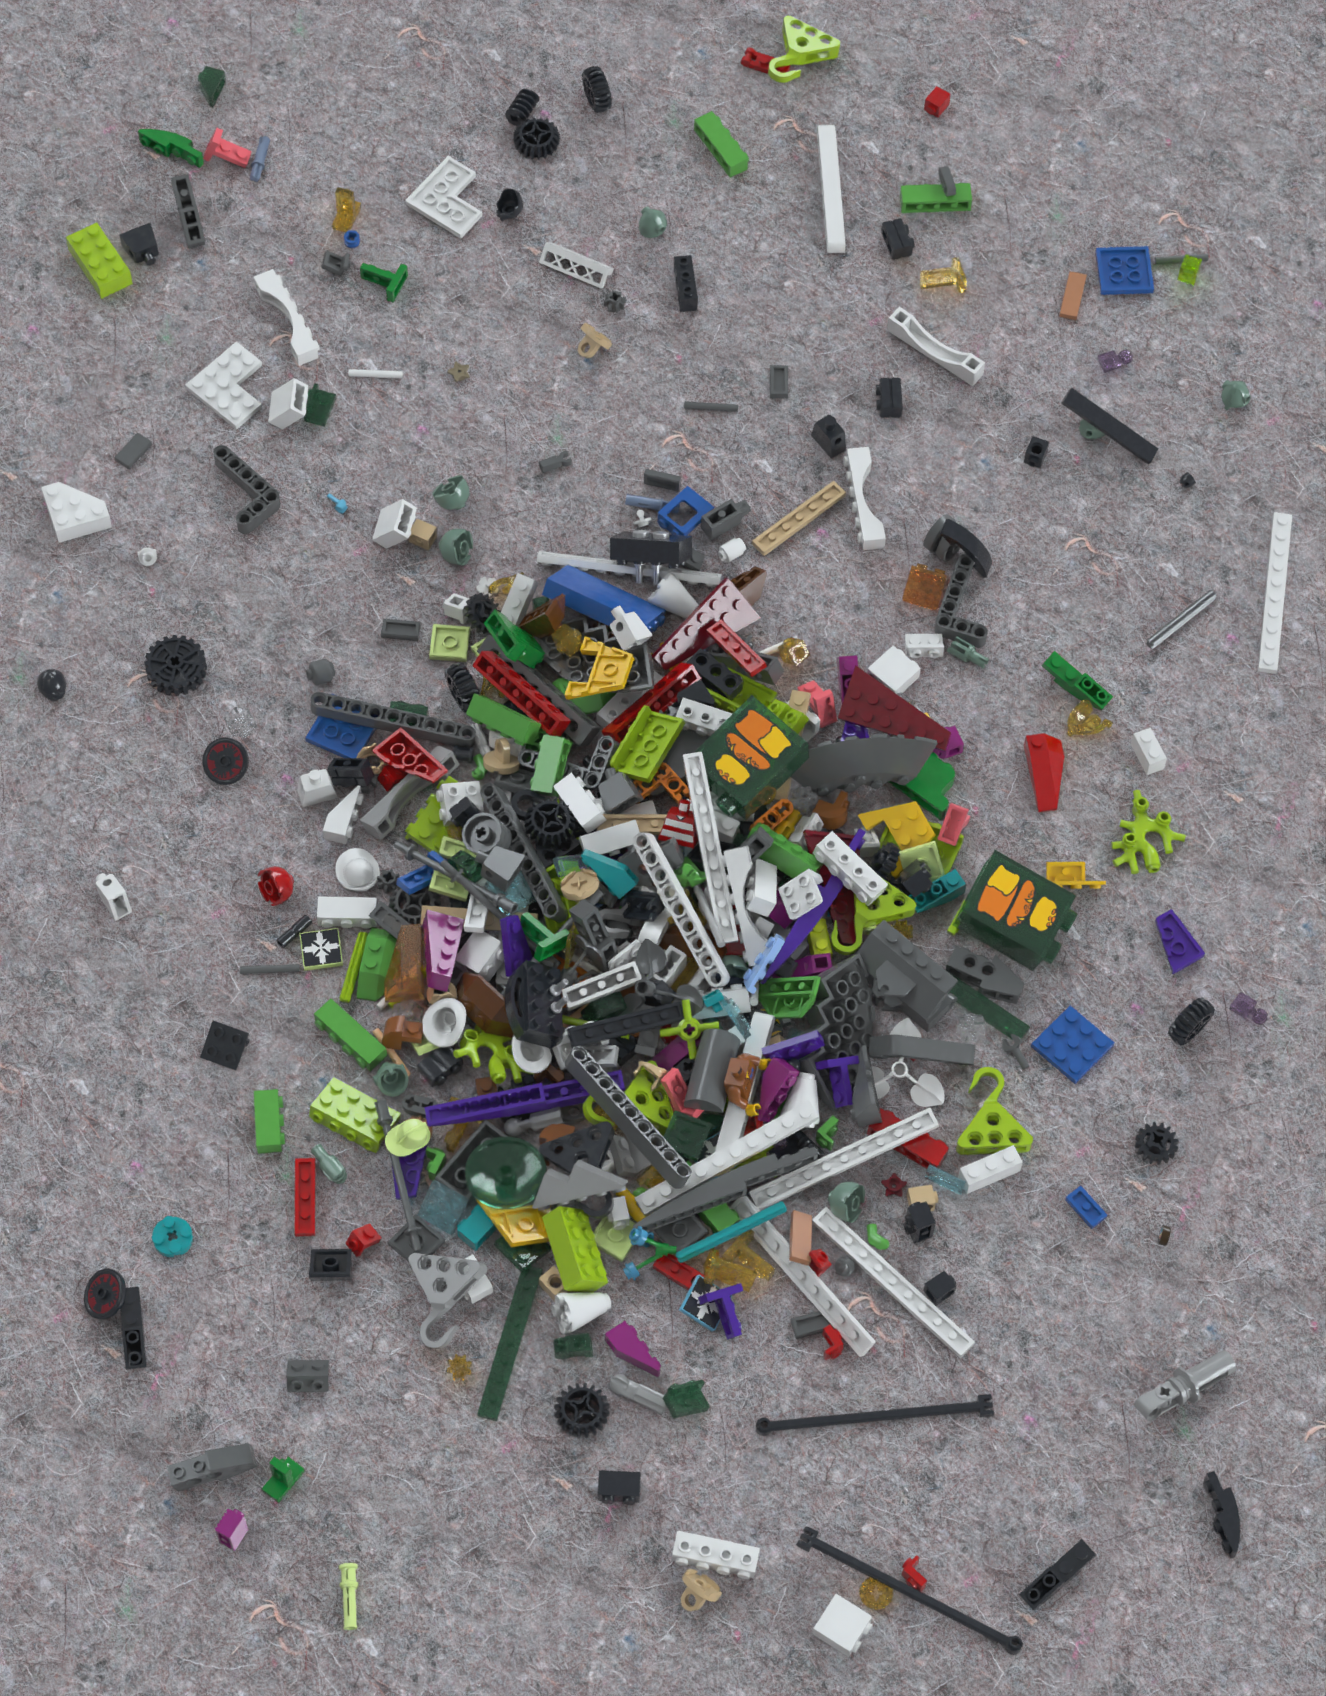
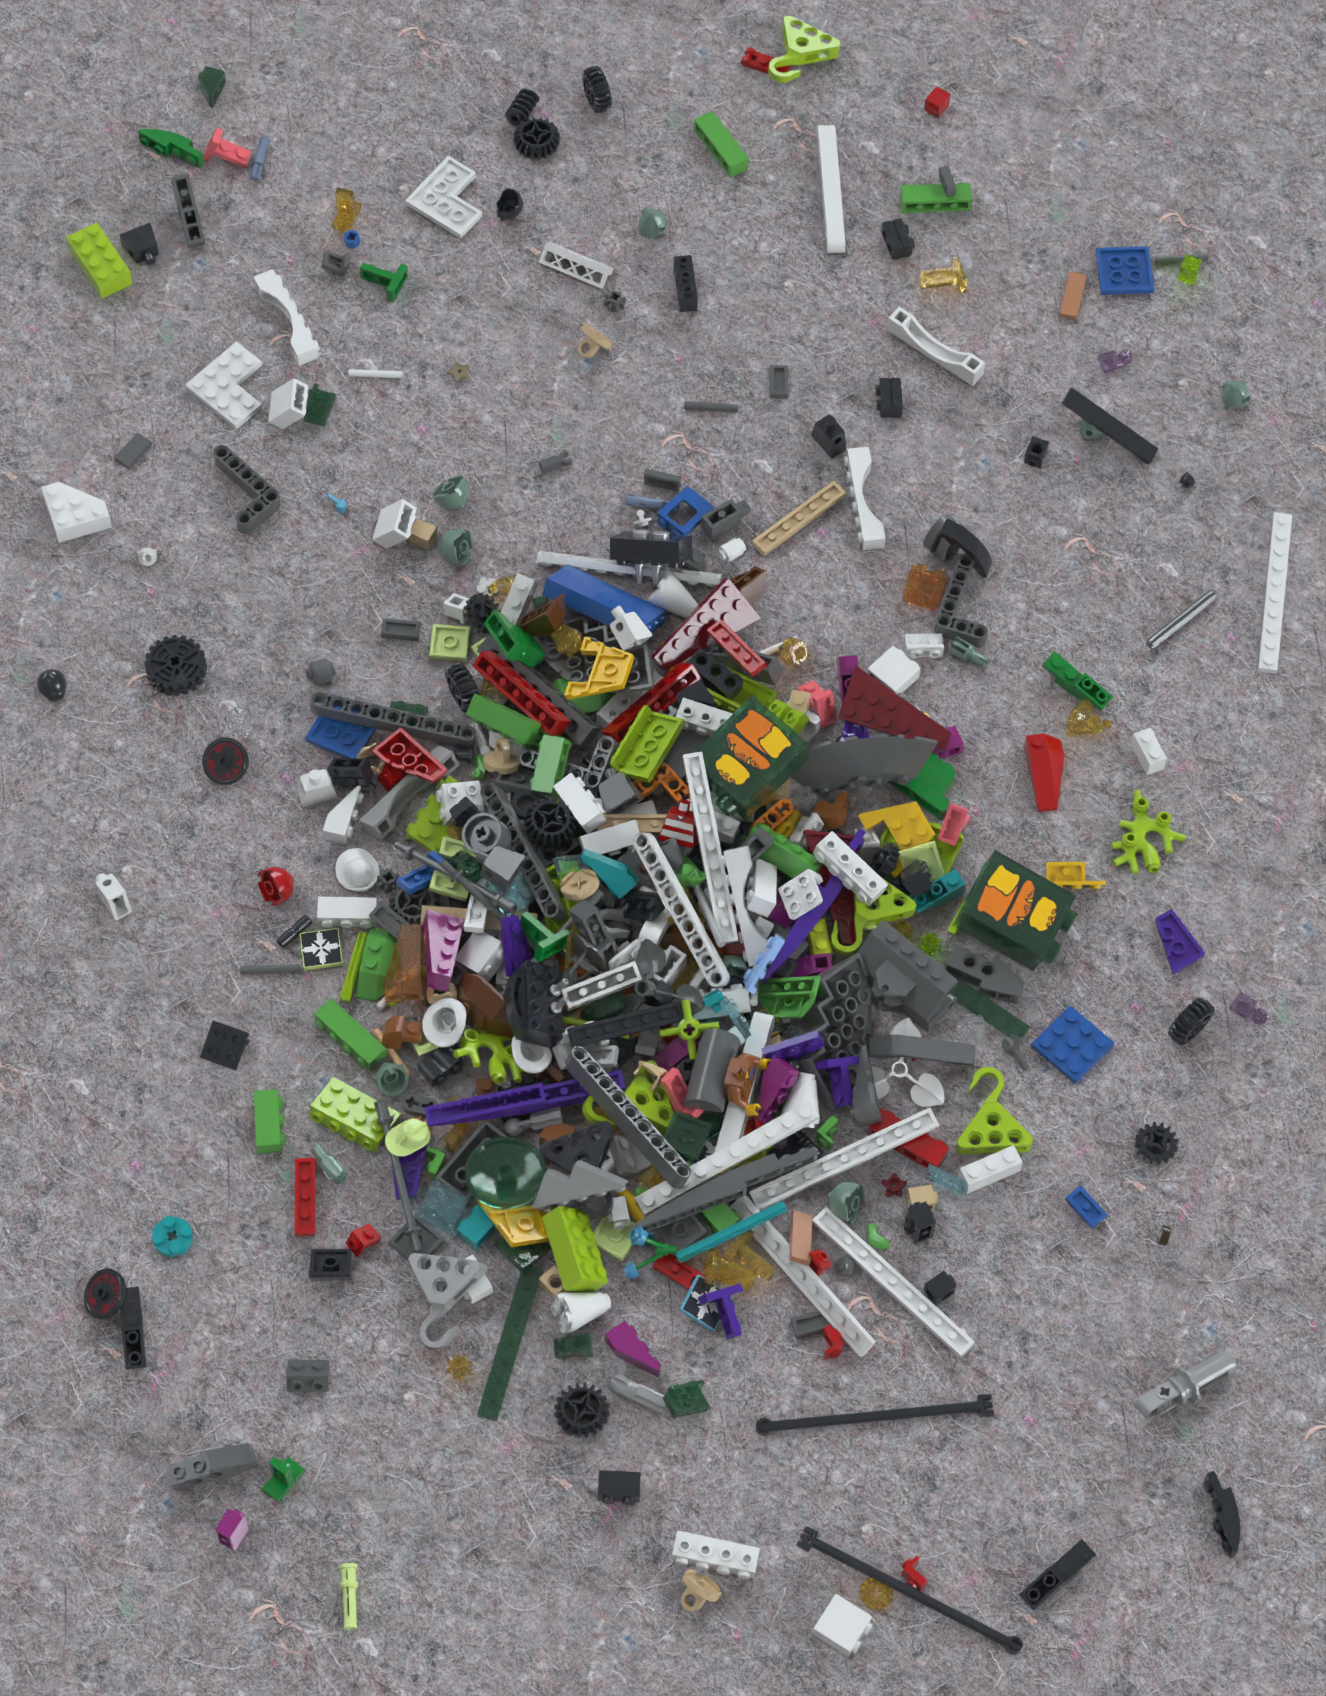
(926, 940): none -> clear neon green gear

